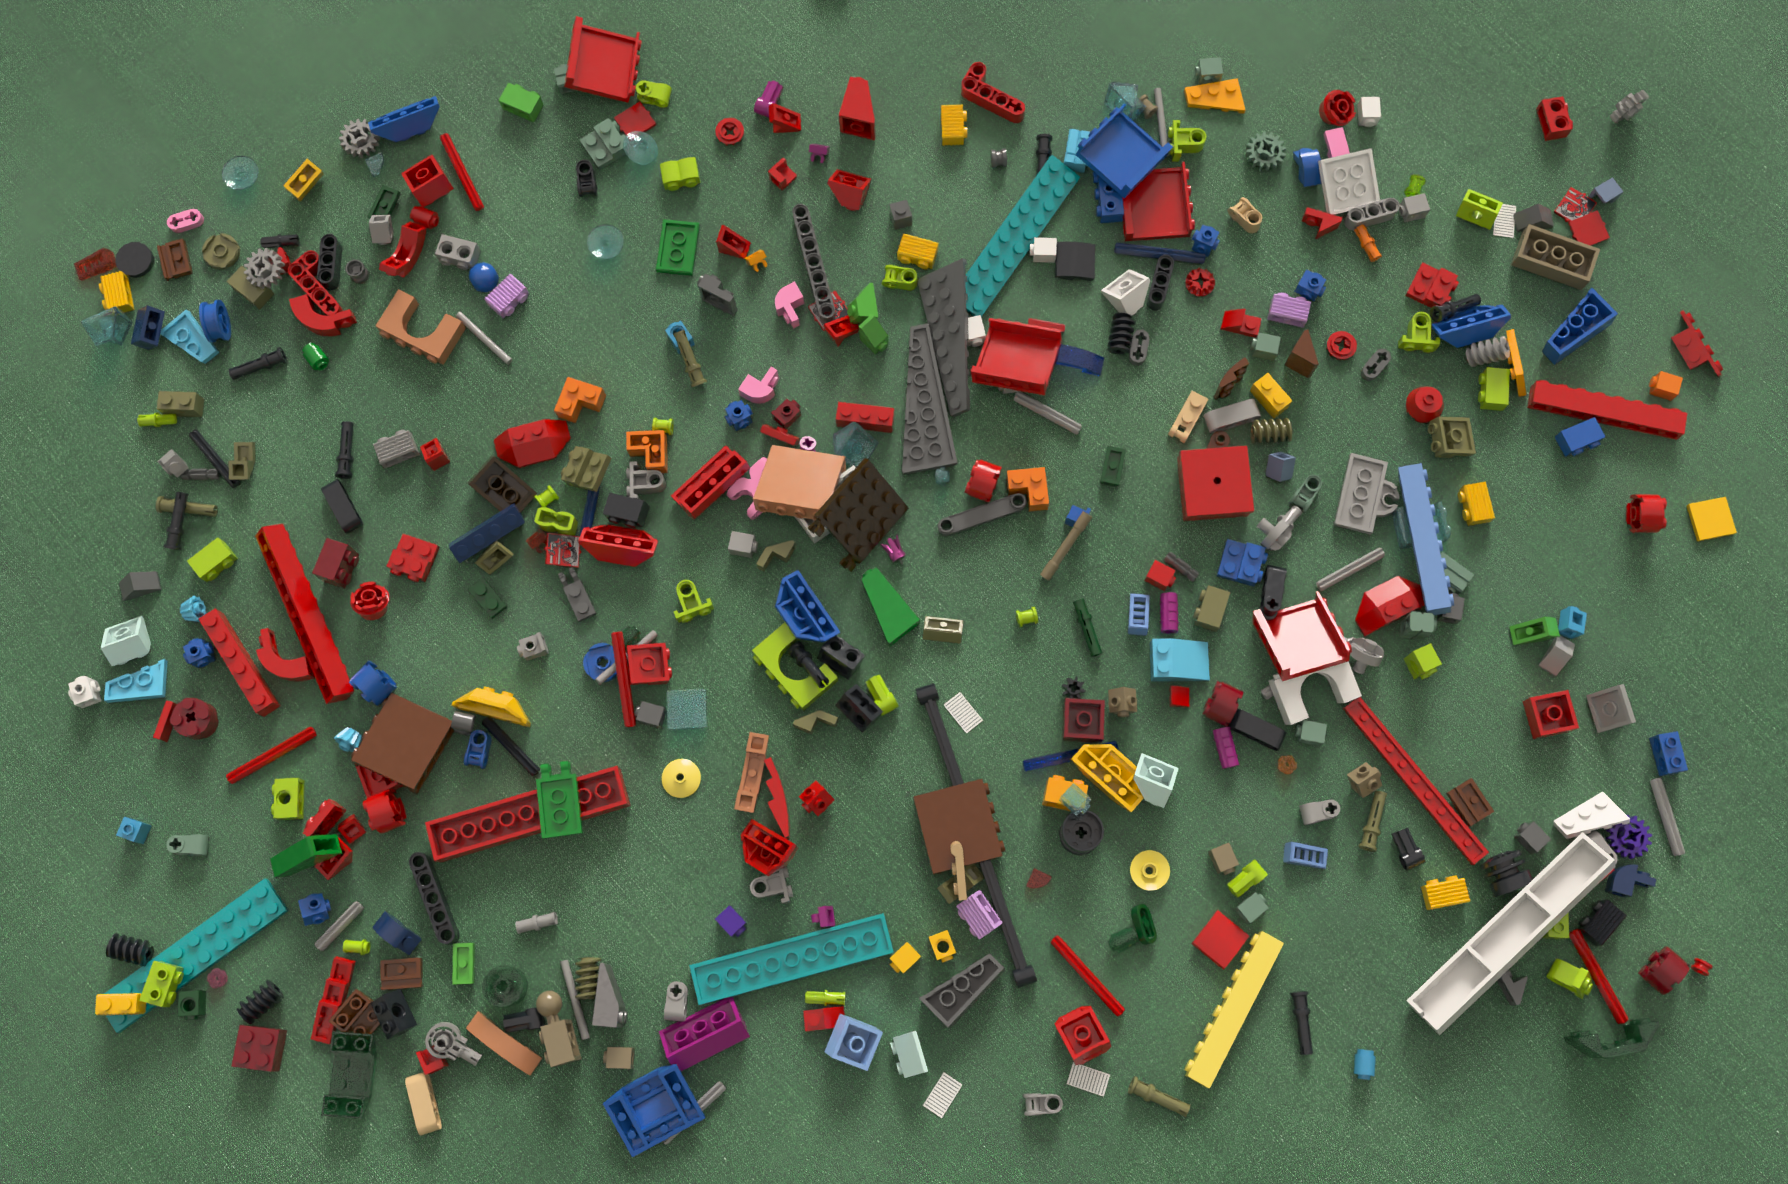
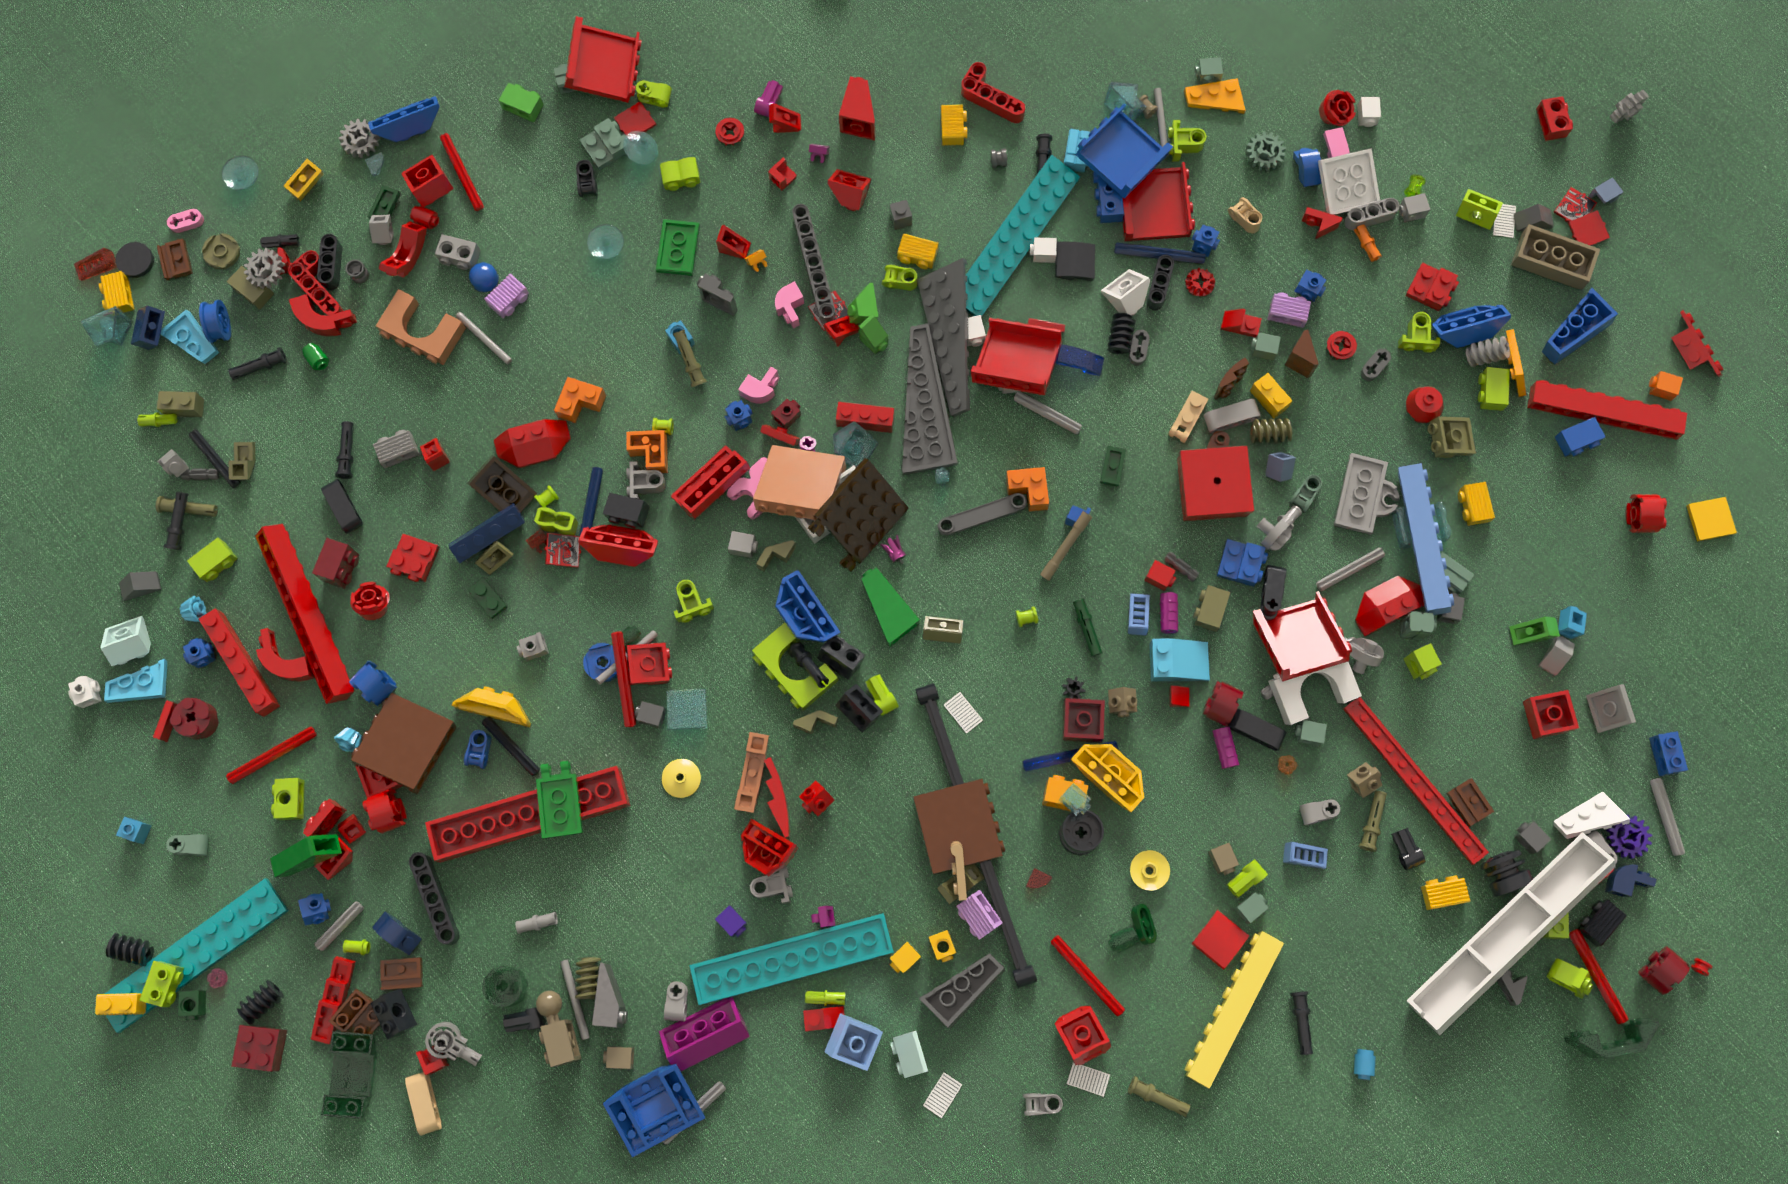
(463, 723): dark grey piece -> none
(463, 963): bright green plate -> none
(503, 1044): nougat slope -> none
(577, 596): dark grey hinge -> none
(585, 469): olive plate -> none
(983, 481): red brick -> none
(1155, 779): light aqua slope -> none
(1470, 301): black pin -> none

